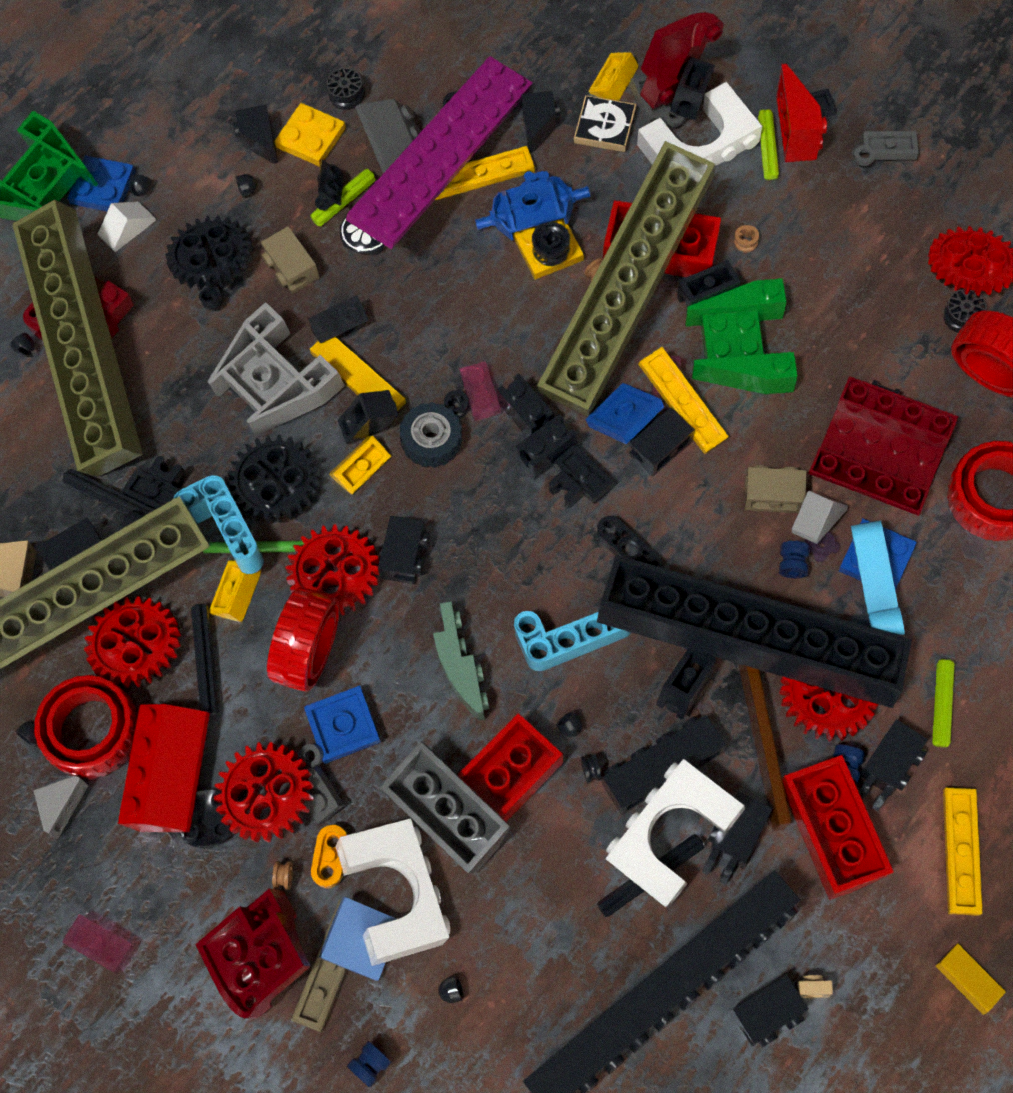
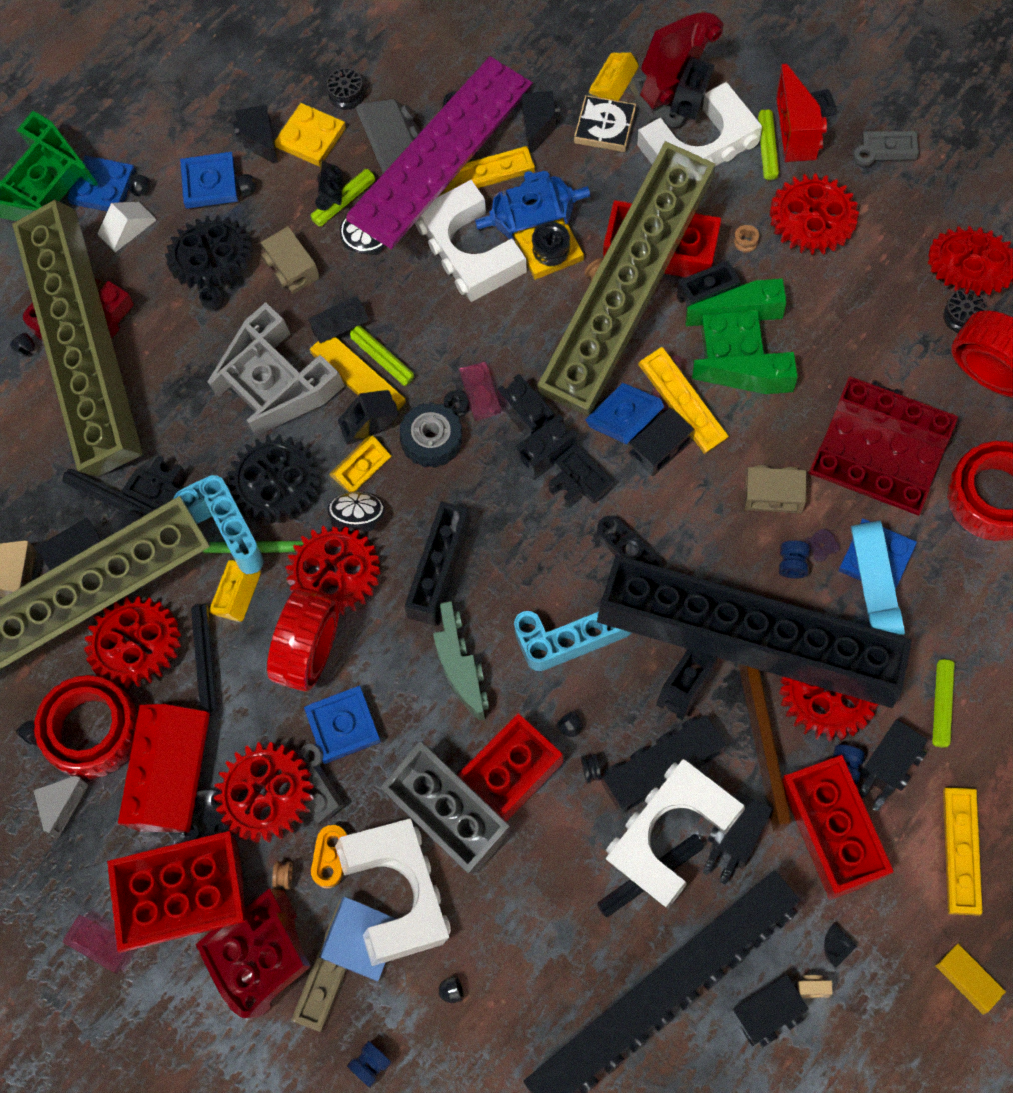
(176, 891): none -> red slope
(208, 180): none -> blue plate
(356, 510): none -> dish
(382, 355): none -> lime axle
(403, 550): black brick -> none
(437, 563): none -> black brick
(473, 272): none -> white arch
(813, 214): none -> red gear
(817, 516): light grey slope -> none
(837, 946): none -> black tile

